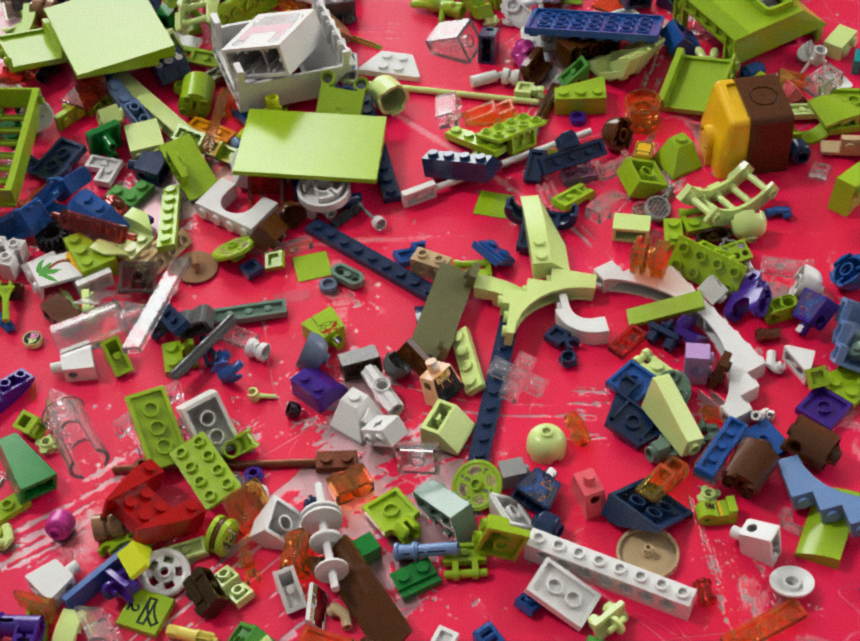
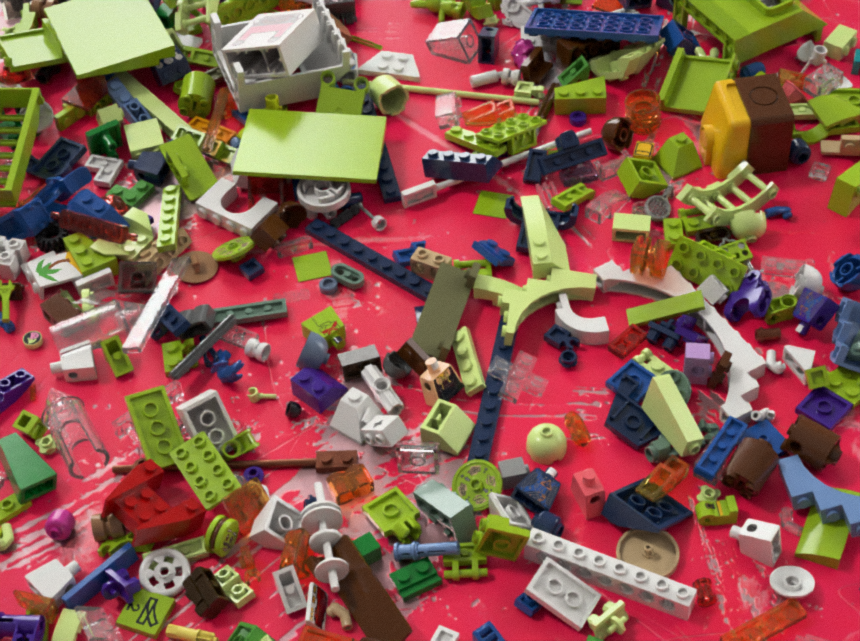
(135, 558): neon yellow slope -> none
(275, 260): lime plate -> none
(709, 412): clear orange plate -> none

